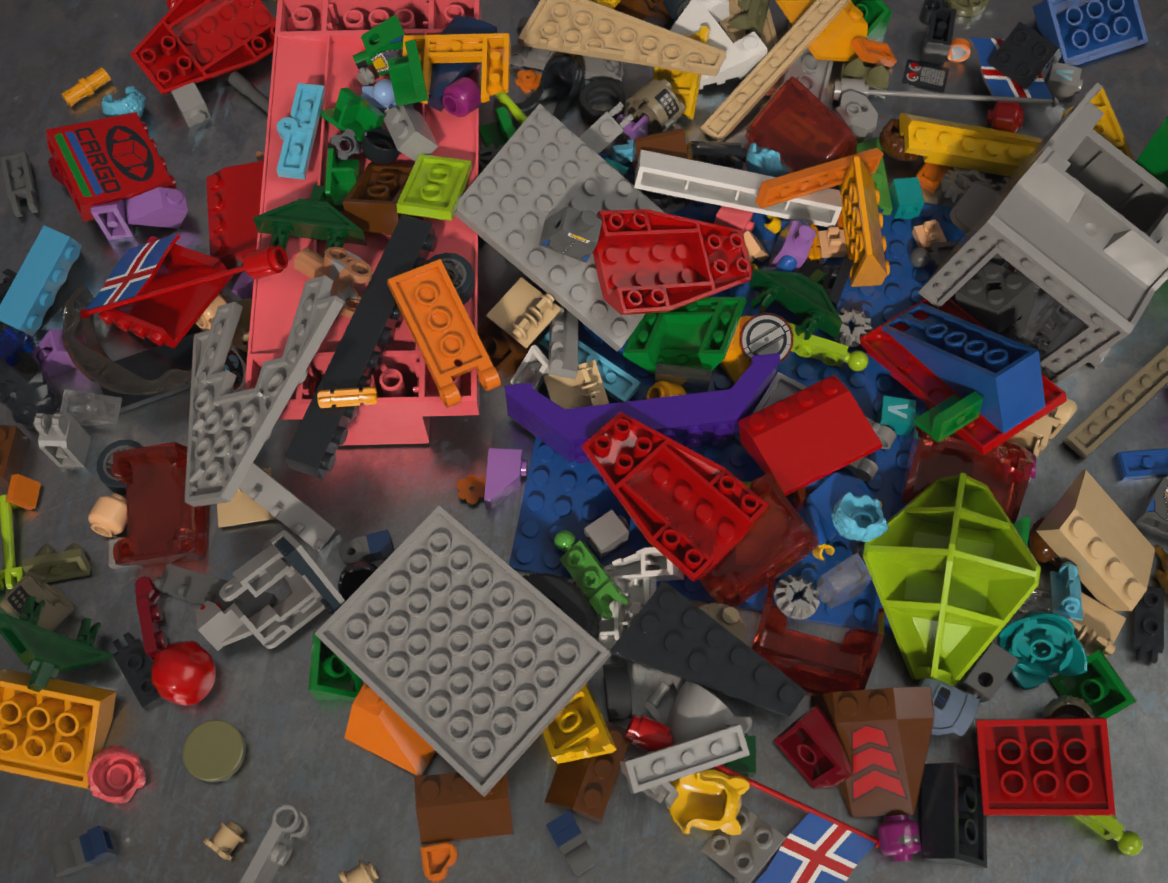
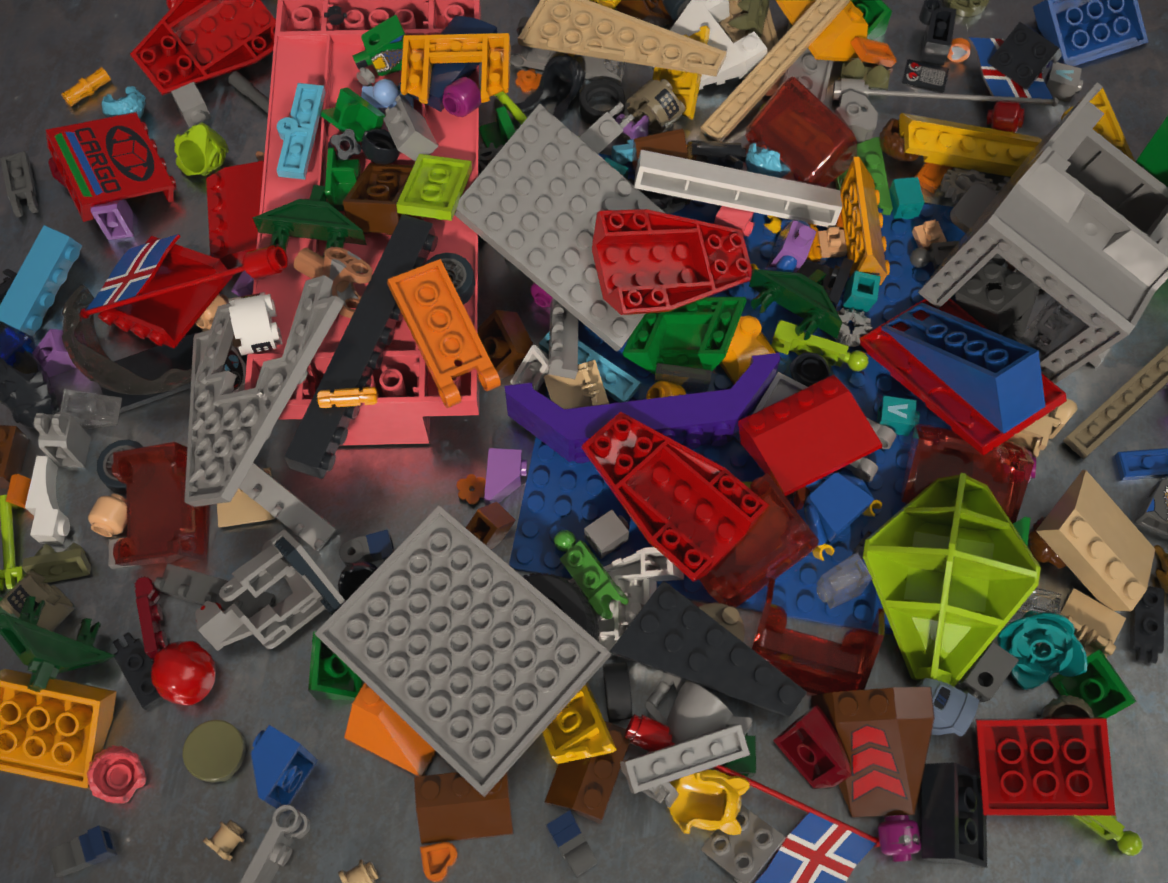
(49, 522): none -> white slope
(157, 208): medium lavender slope -> none
(200, 150): none -> lime piece
(253, 323): none -> white brick
(279, 766): none -> blue slope
(335, 15): none -> black piece
(407, 77): green panel -> none
(491, 524): none -> dark orange slope
(524, 312): tan hinge -> none
(572, 233): dark grey torso -> none
(754, 247): light nougat tile -> none
(766, 335): tile -> none
(803, 607): light grey gear -> none
(810, 369): none -> black hat
(813, 179): orange plate -> none
(859, 517): medium azure hair -> none
(861, 291): none -> teal brick
(950, 416): green panel -> none
(1066, 592): medium azure hinge -> none

